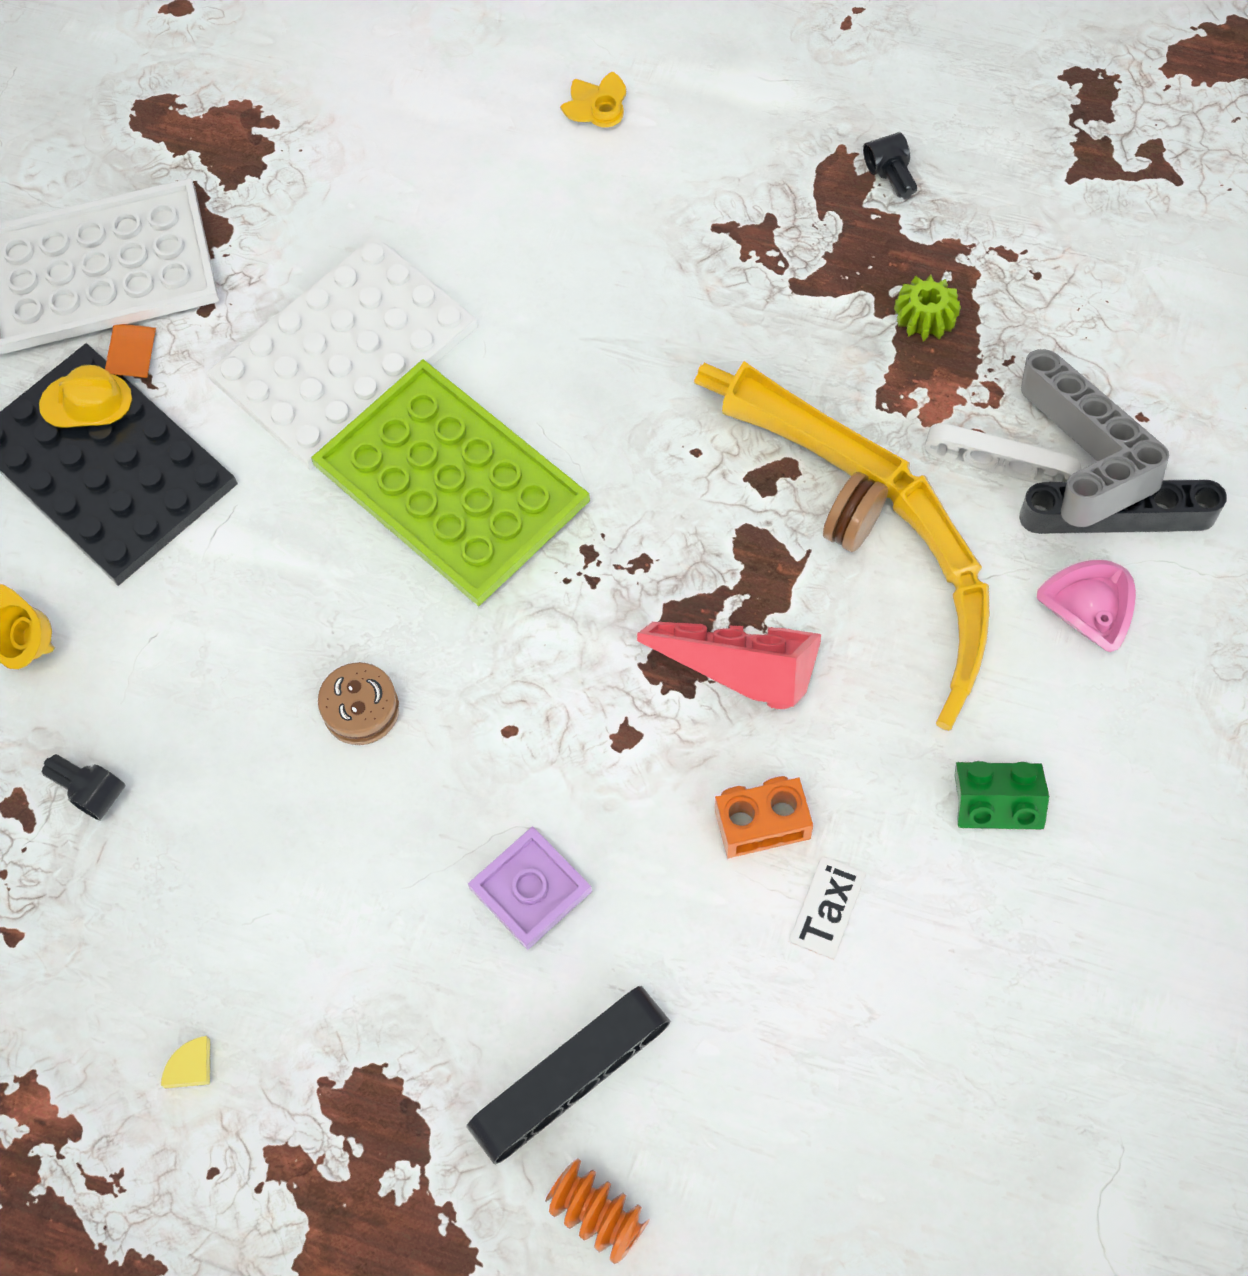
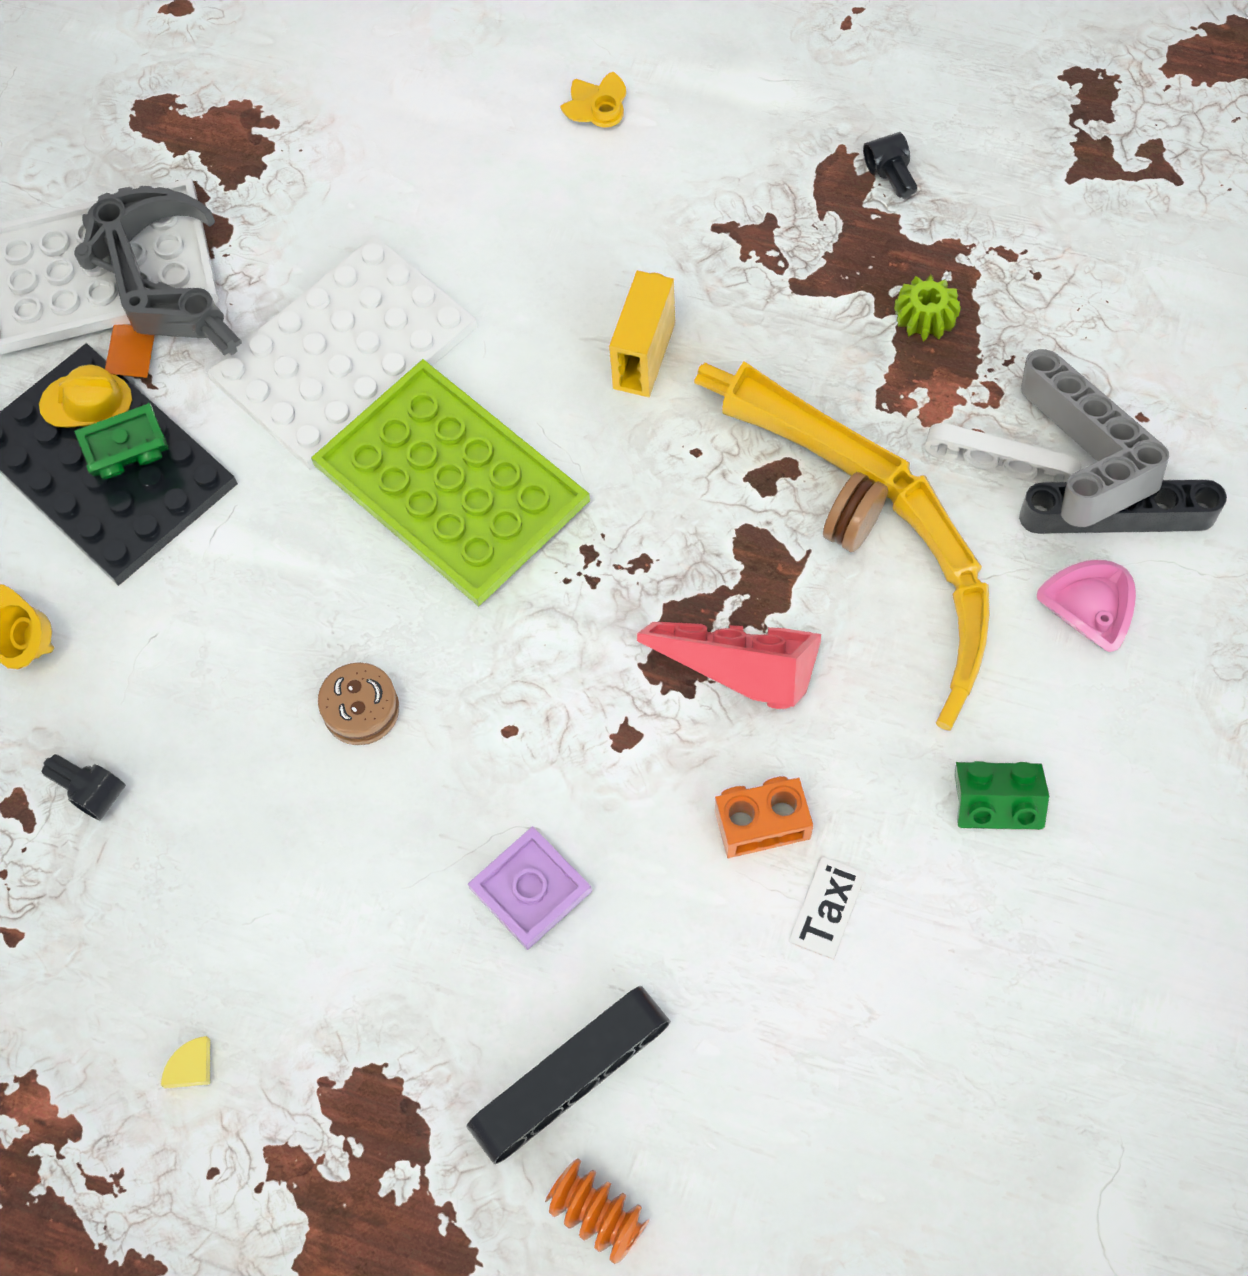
(122, 441): none -> green bracket
(160, 308): none -> dark grey piece
(642, 333): none -> yellow brick

